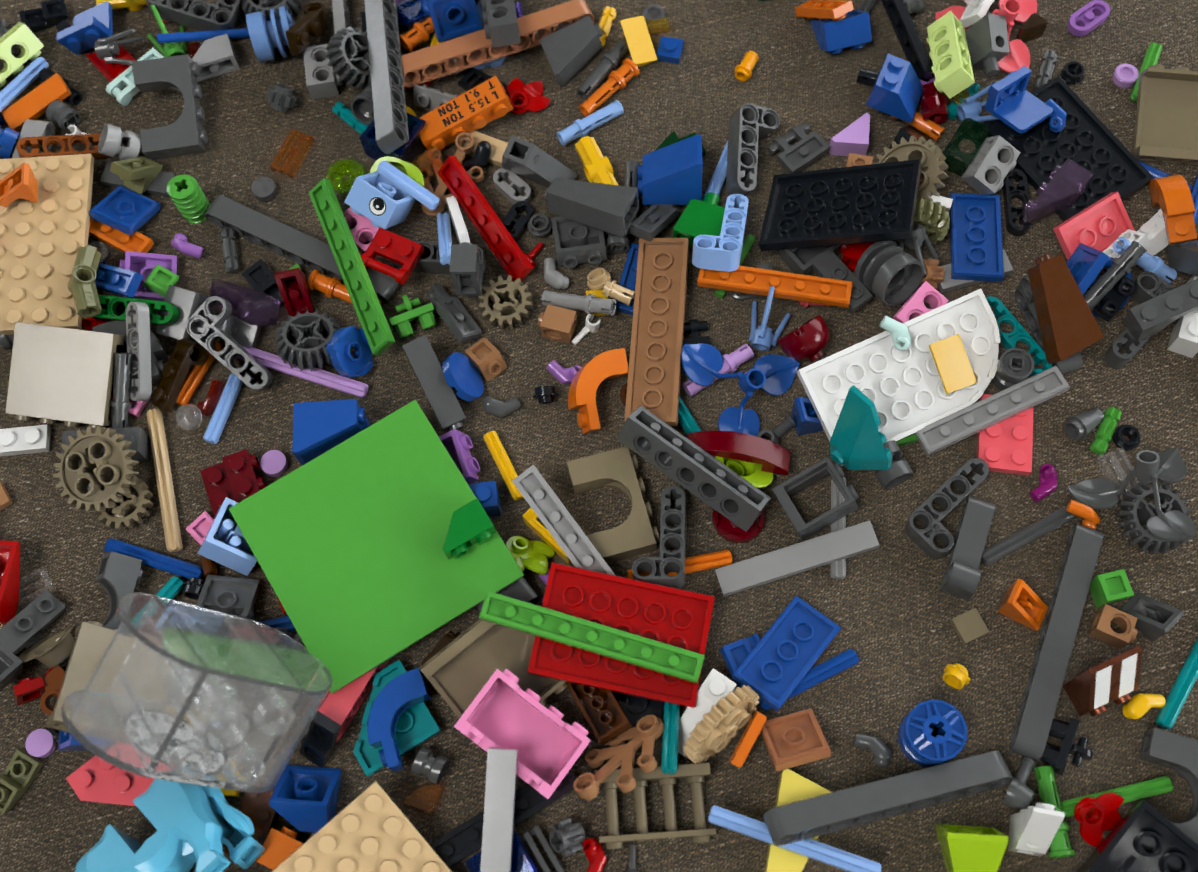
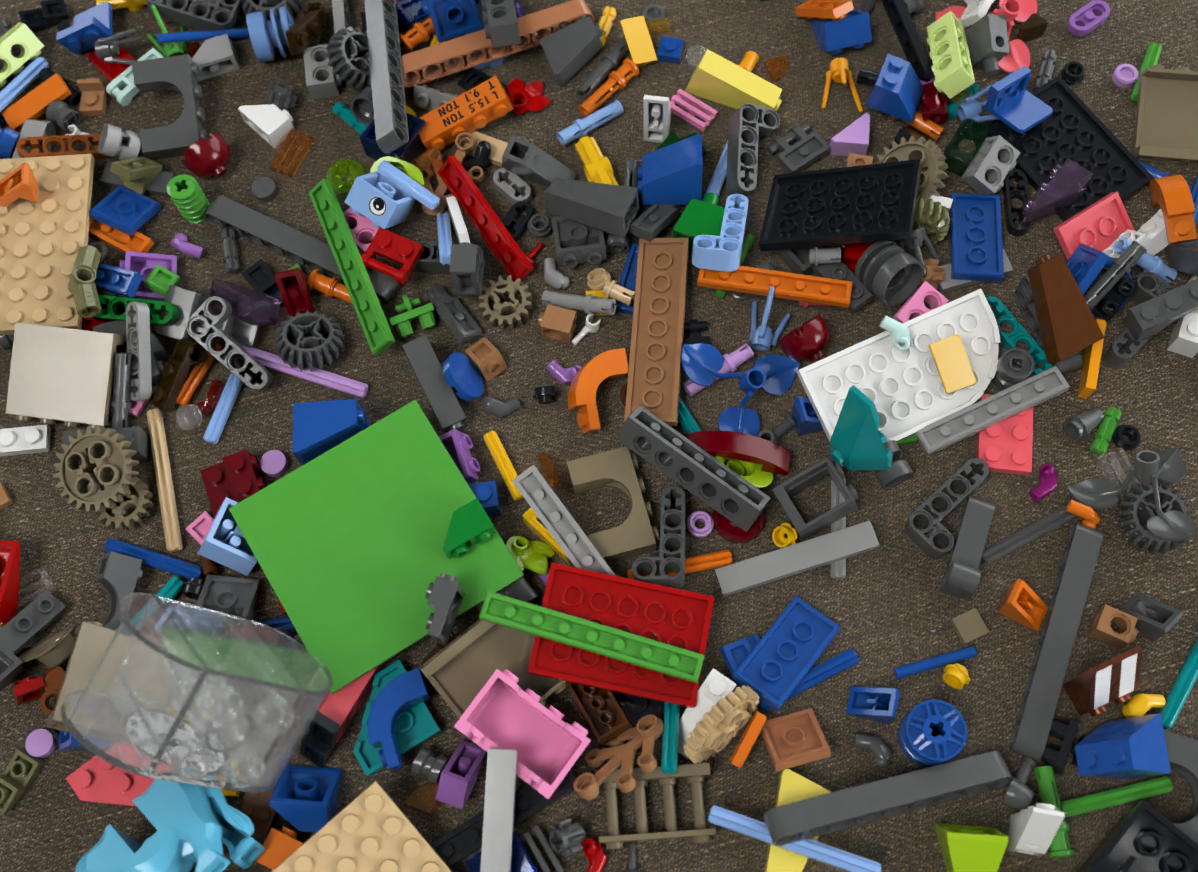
(93, 97): none -> medium nougat bracket
(208, 157): none -> dark red cylinder
(268, 122): none -> white slope
(340, 354): blue plate -> none
(445, 600): none -> dark grey plate
(460, 774): none -> medium lavender slope
(548, 469): none -> clear orange tile
(656, 118): none -> white slope
(694, 107): none -> bright pink tile
(695, 55): none -> clear tile
(700, 516): none -> lavender plate
(731, 84): none -> light yellow slope
(777, 67): none -> clear orange tile
(779, 535): none -> yellow plate
(824, 256): none -> light grey pin
(840, 72): none -> light orange plant
(873, 703): none -> blue slope
(934, 662): none -> blue bar
(1058, 117): blue arm -> none
(1091, 365): none -> light orange tile
(1098, 816): red plate -> none
(1110, 588): bright green panel -> none
(1124, 749): none -> blue slope

